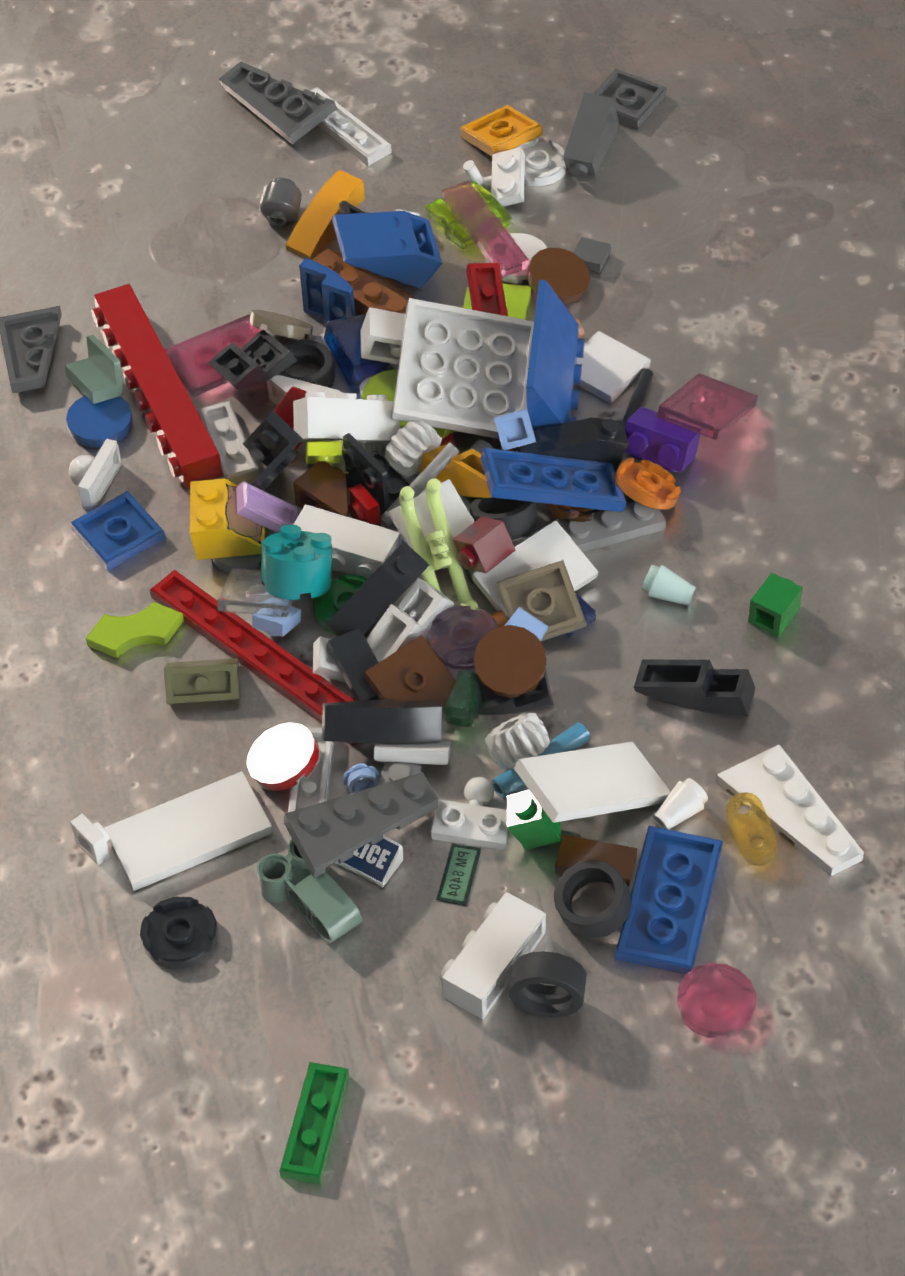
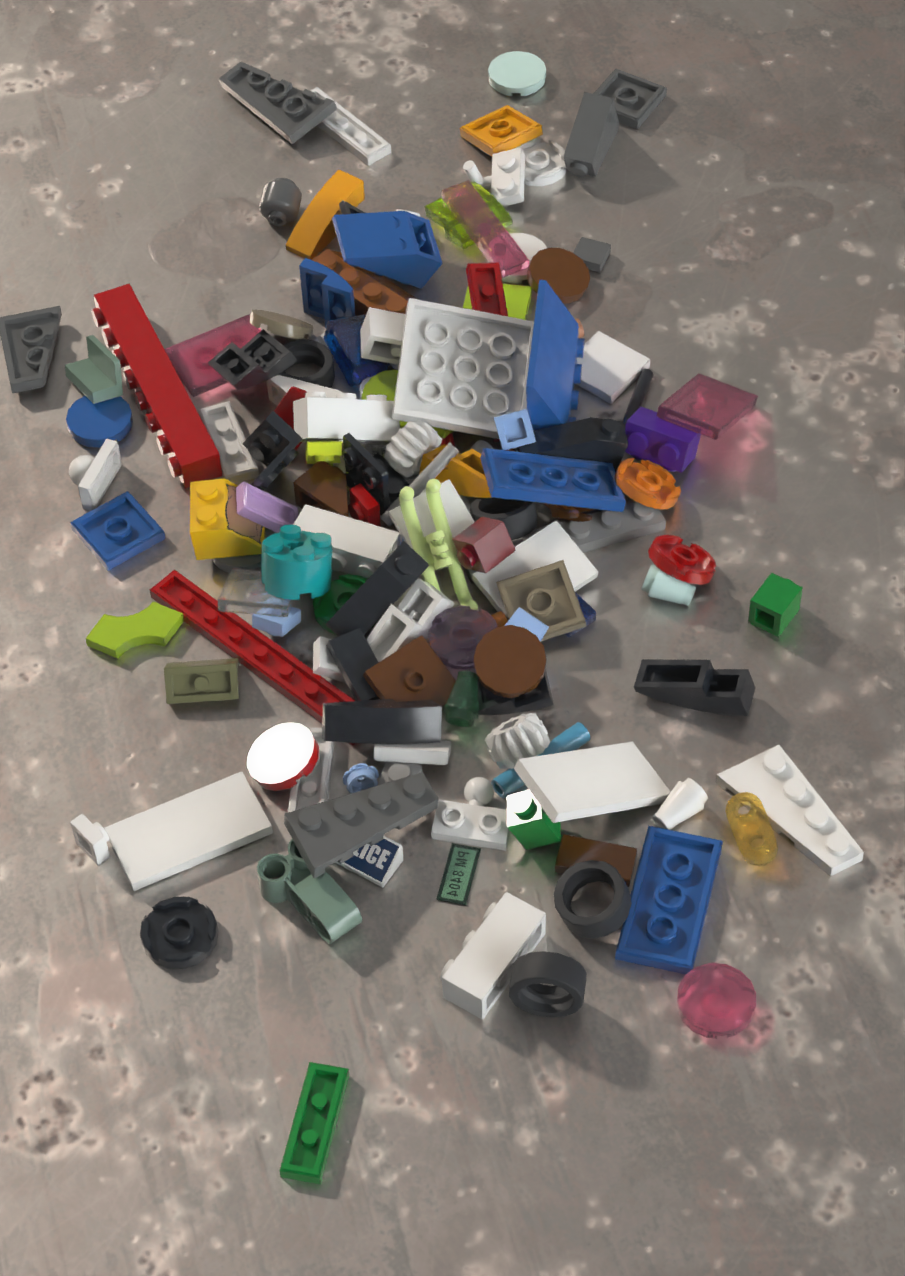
(517, 73): none -> light aqua tile
(681, 561): none -> red tile

